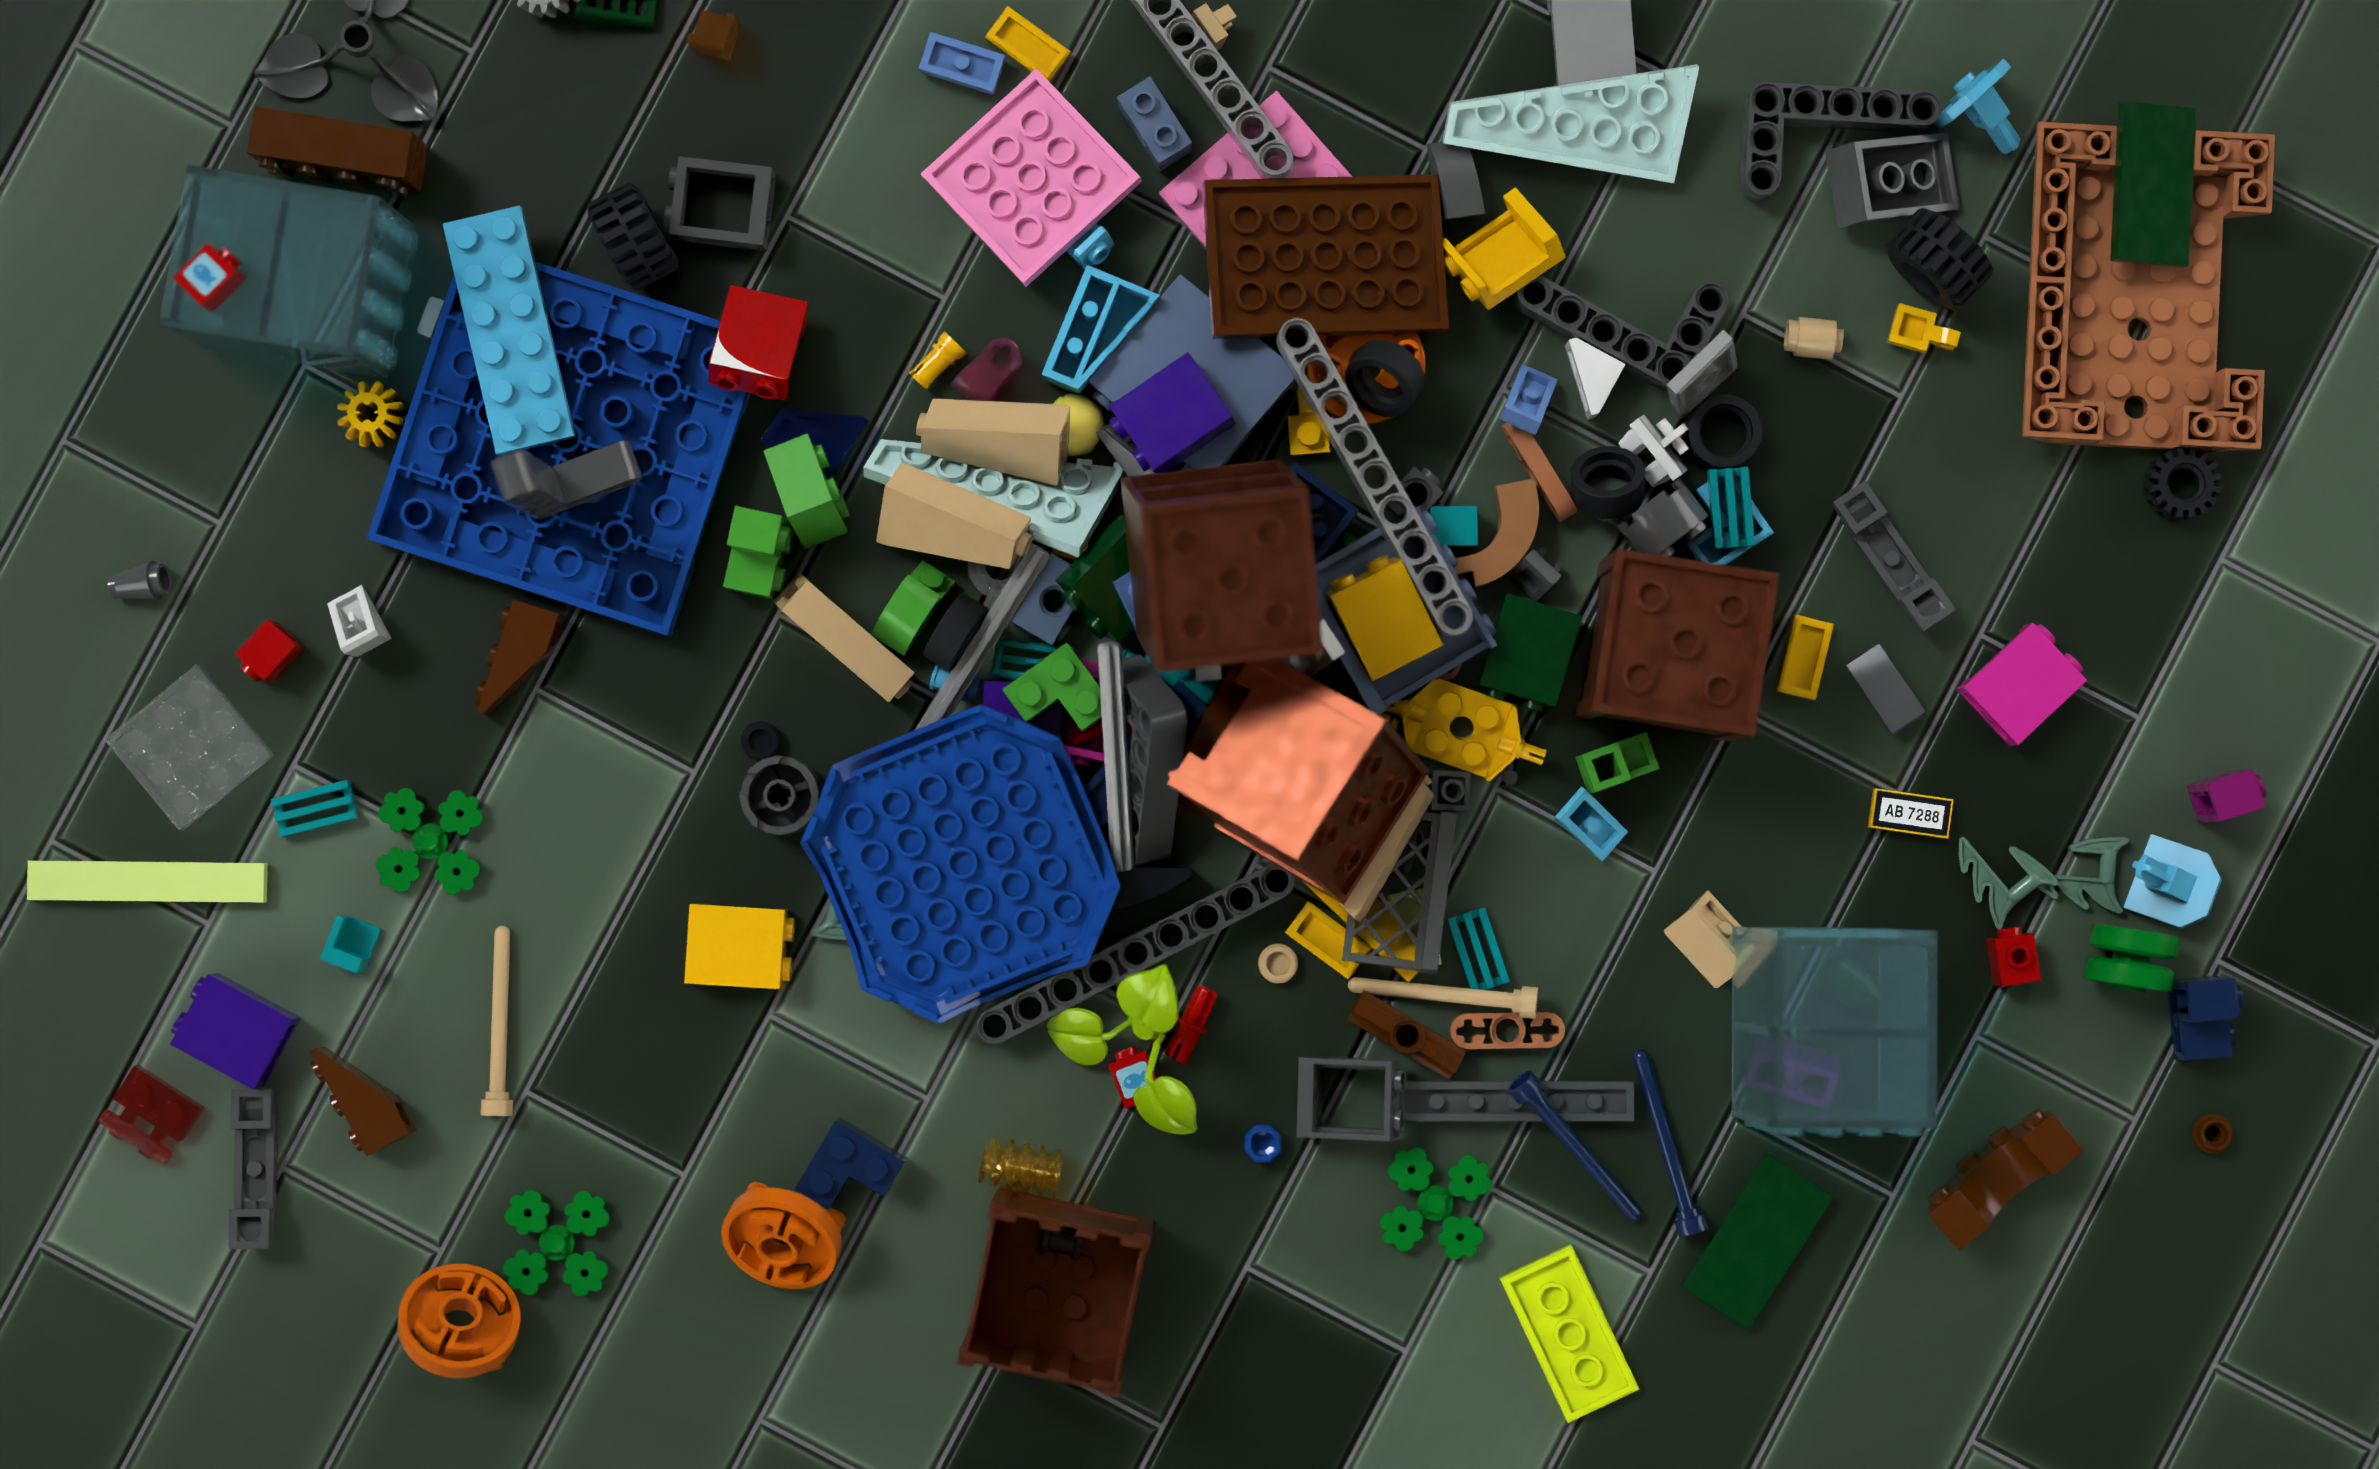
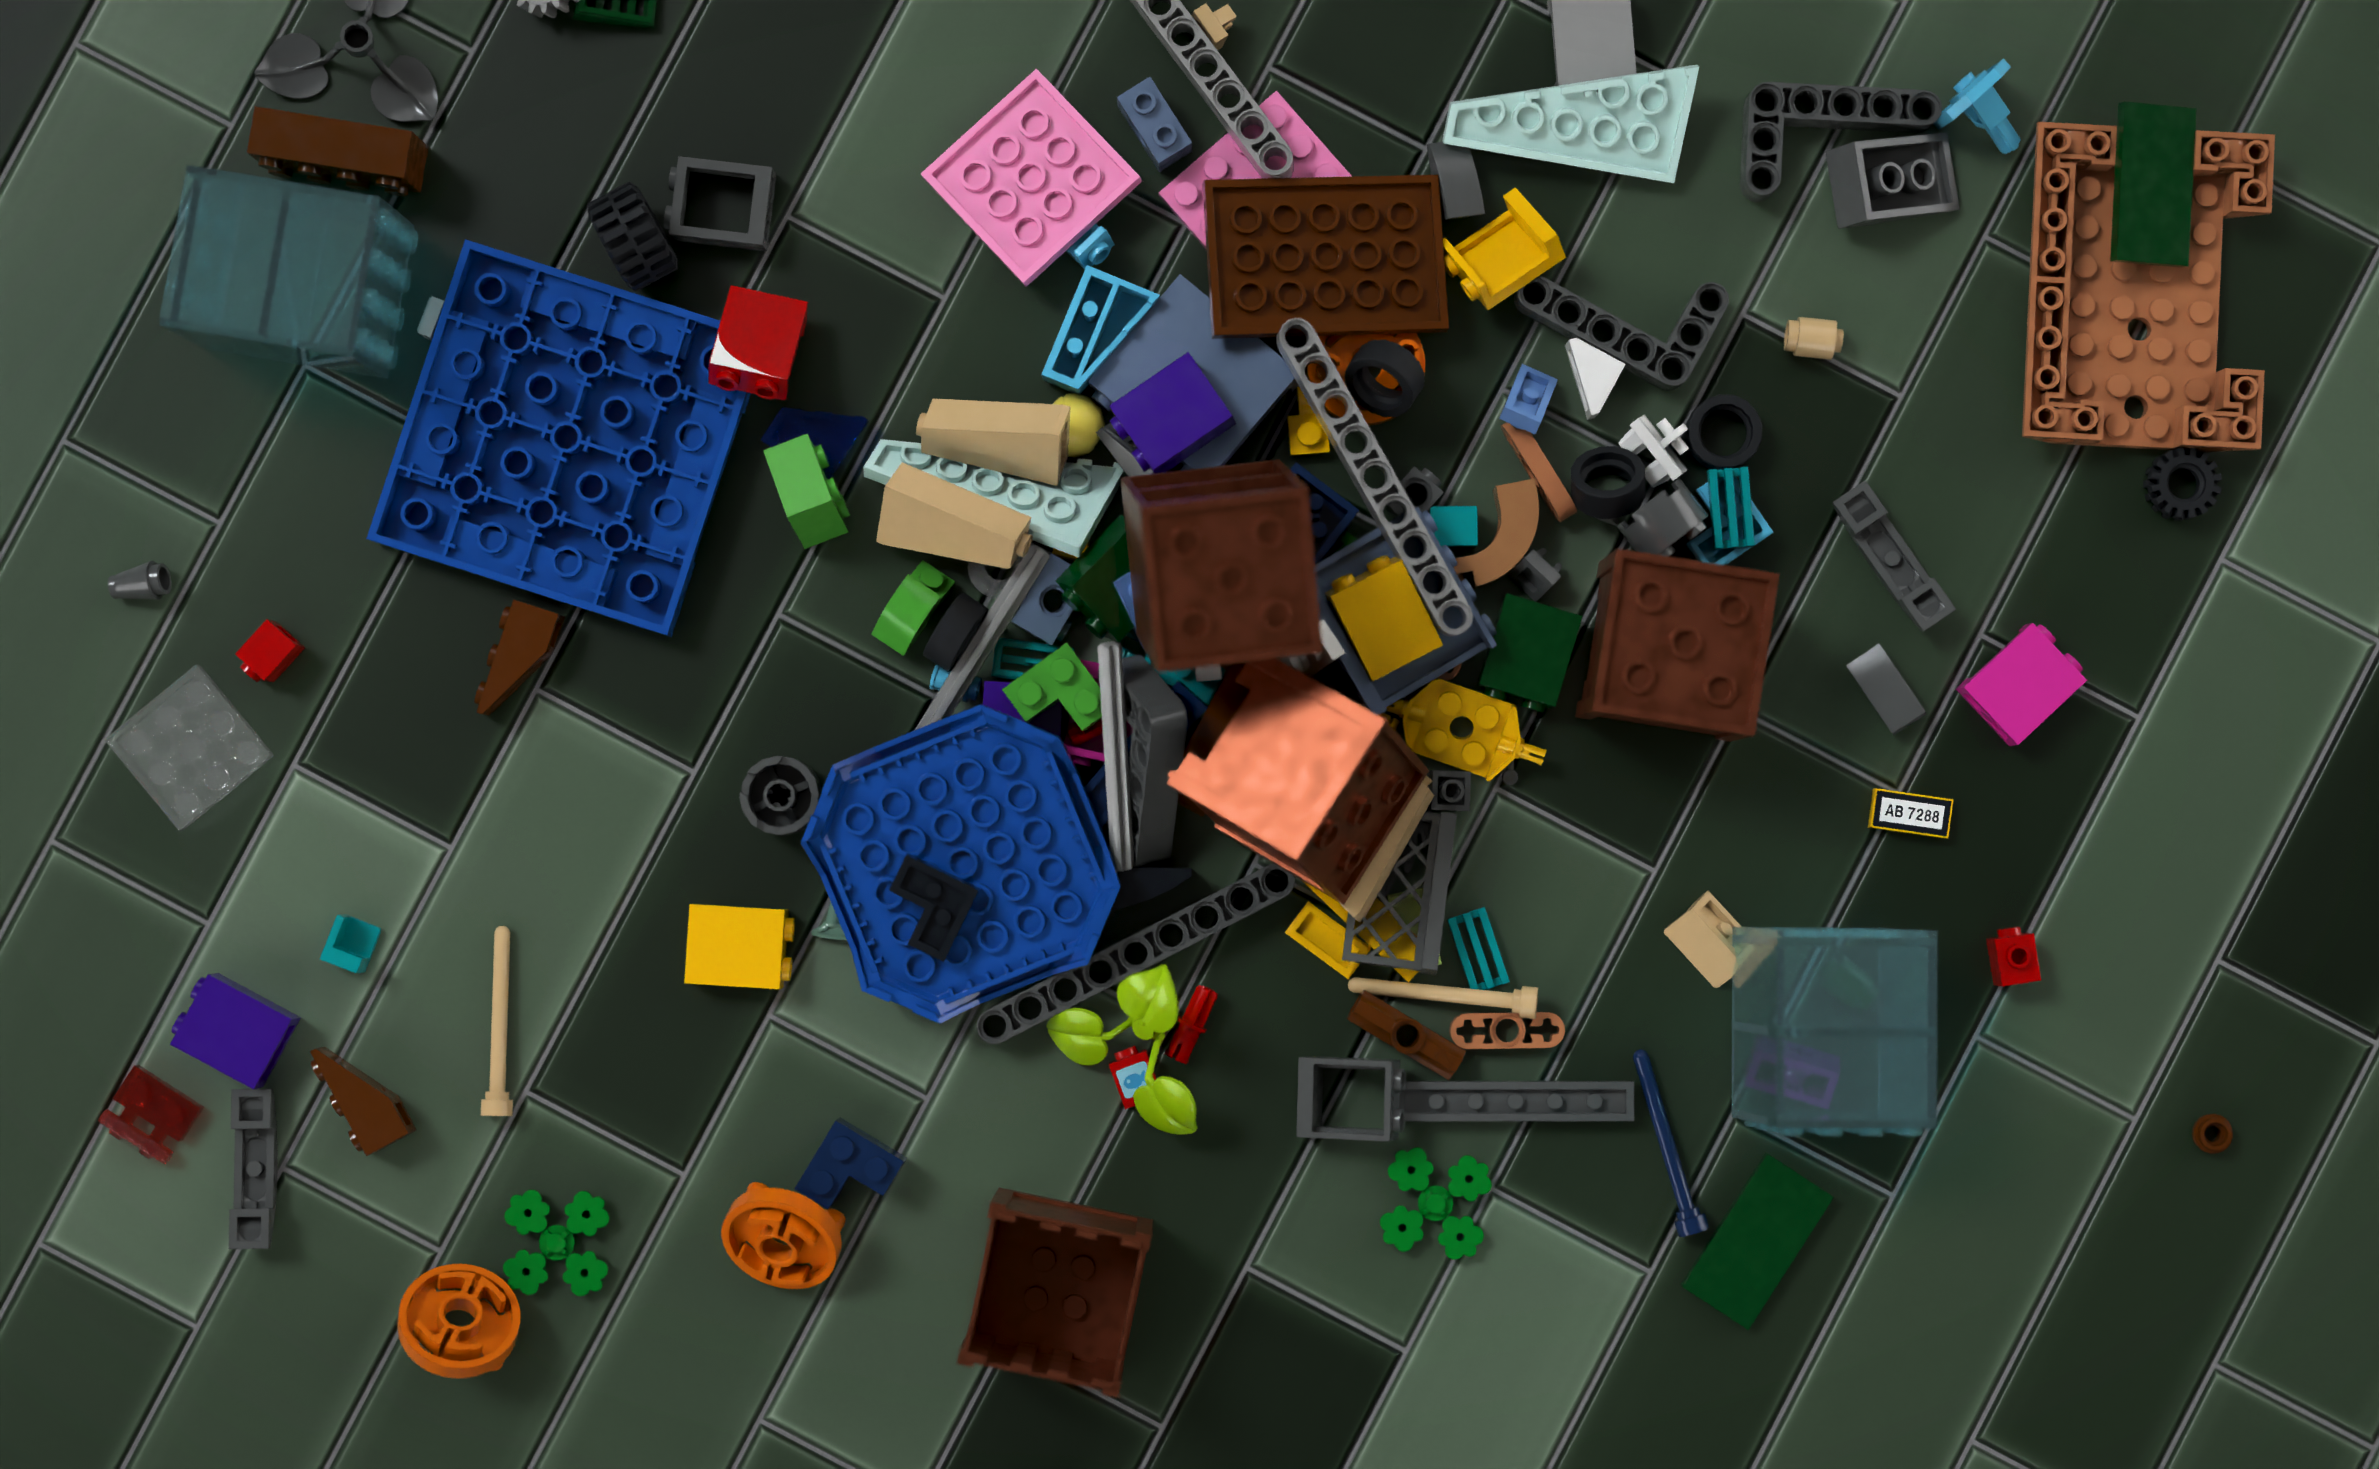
(147, 881): yellowish green tile -> none
(210, 276): red brick -> none
(282, 816): teal tile -> none
(357, 622): white slope -> none
(366, 429): yellow gear -> none
(429, 841): green plant -> none
(509, 330): medium azure plate -> none
(548, 490): dark grey beam -> none
(715, 34): clear orange panel -> none
(757, 552): bright green brick -> none
(760, 740): black tile -> none
(844, 638): tan slope -> none
(942, 355): yellow pin -> none
(945, 904): none -> black plate
(962, 63): medium blue plate -> none
(982, 377): clear pink piece -> none
(1021, 1166): clear yellow piece -> none
(1027, 44): yellow tile -> none
(1060, 1242): dark grey bush -> none
(1262, 1143): blue tile -> none
(1278, 963): tan tile -> none
(1528, 1090): dark blue piece -> none
(1569, 1333): neon yellow tile -> none
(1591, 824): medium azure slope -> none
(1617, 763): bright green brick -> none
(1702, 375): light grey tile -> none
(1804, 657): yellow tile -> none
(1915, 329): yellow plate -> none
(1939, 259): black tyre -> none
(1998, 1172): reddish brown brick -> none
(2000, 896): sand green piece -> none
(2098, 889): sand green piece -> none
(2131, 958): green wheel -> none
(2173, 883): medium azure piece -> none
(2201, 1016): dark blue brick -> none
(2227, 795): magenta brick -> none

